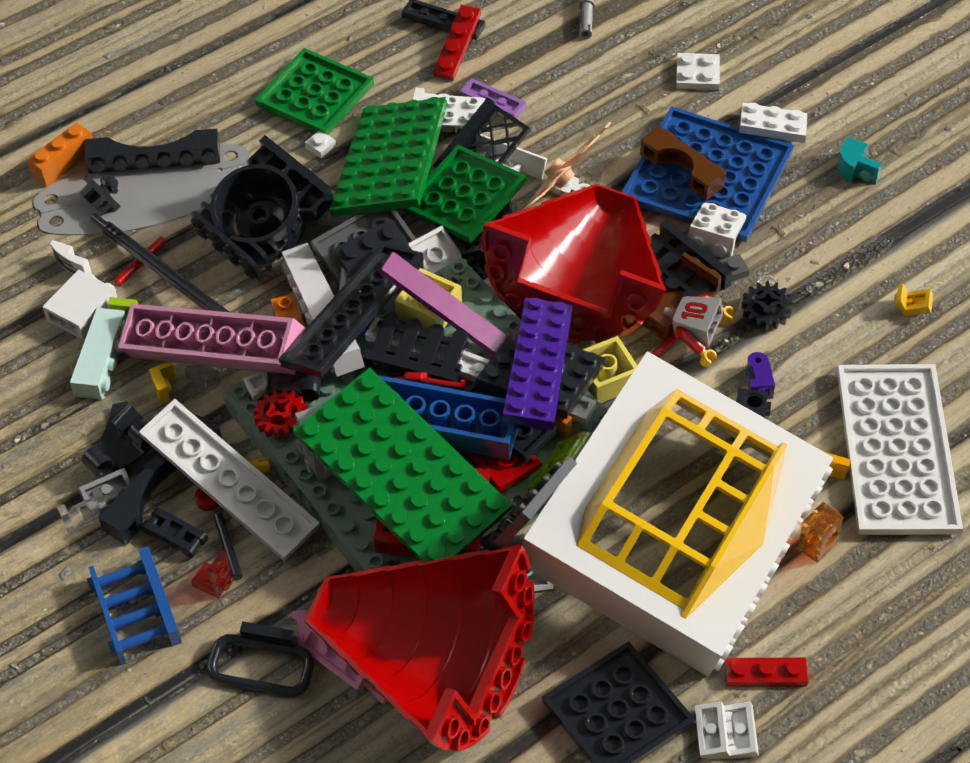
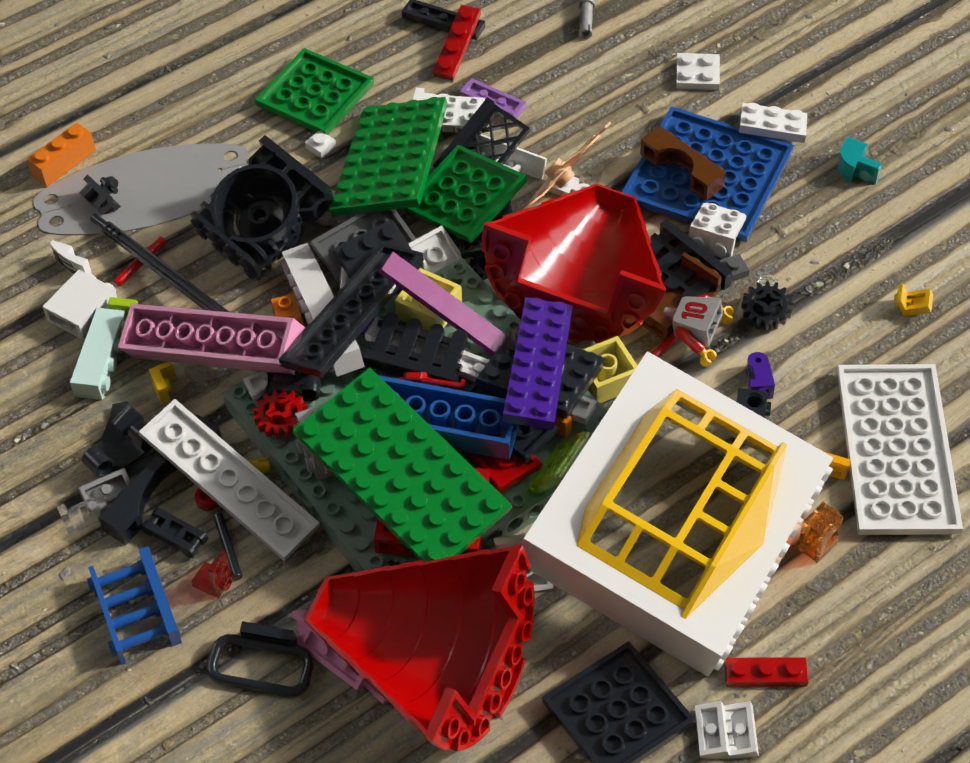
(194, 149): black arch -> none
(530, 505): black plate -> none

